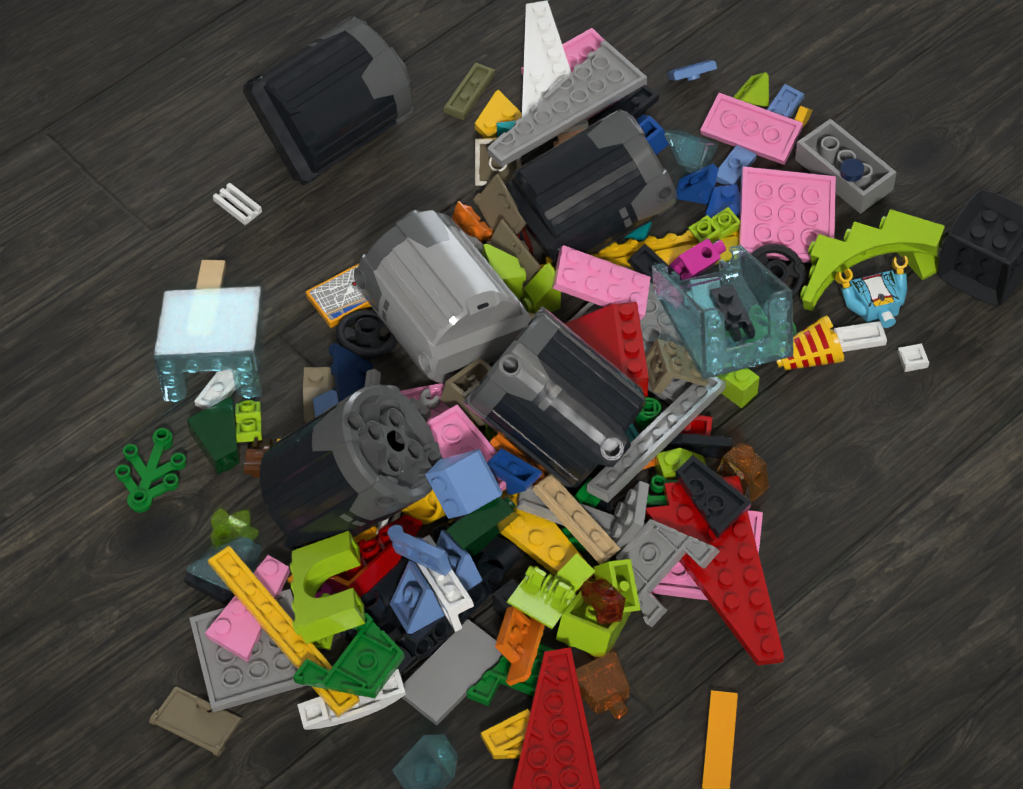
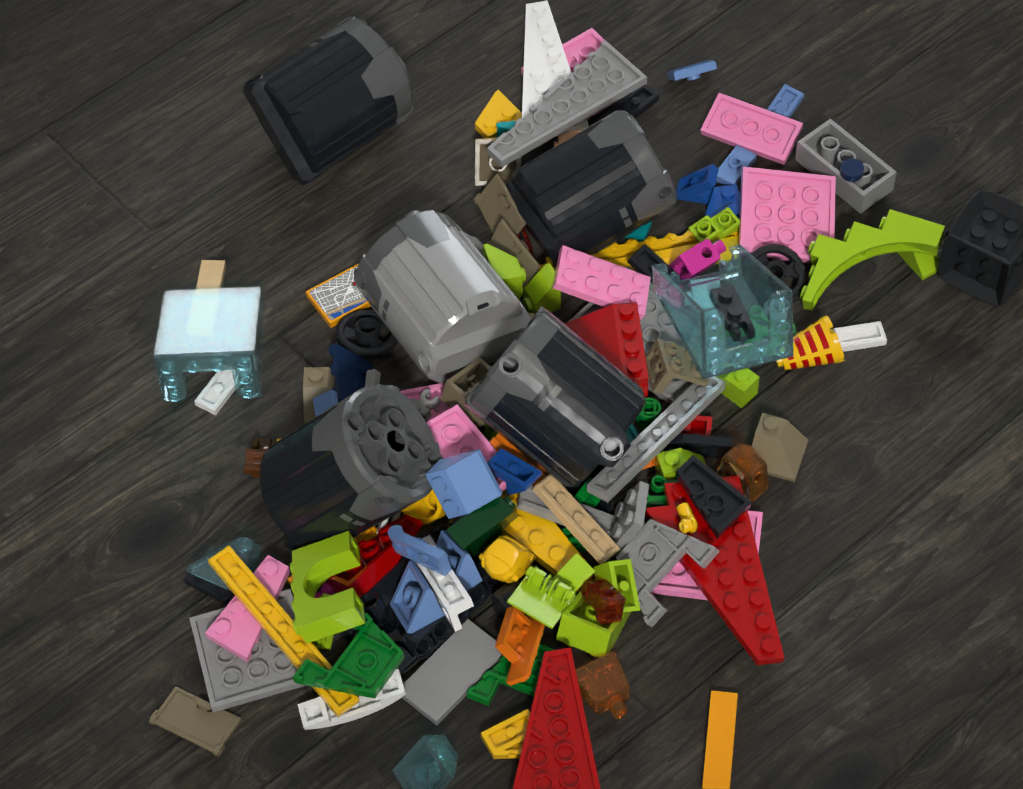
(150, 472): green plant -> none
(216, 435): dark green slope -> none
(225, 193): white tile -> none
(231, 526): clear neon green plate -> none
(248, 421): lime slope -> none
(469, 91): olive tile -> none
(470, 222): orange hinge -> none
(506, 559): none -> yellow helmet
(653, 133): blue slope -> none
(688, 522): none -> yellow arm
(690, 149): clear light blue slope -> none
(755, 90): lime slope -> none
(779, 446): none -> dark tan slope
(803, 115): yellow tile -> none
(876, 295): torso -> none
(913, 357): white tile -> none

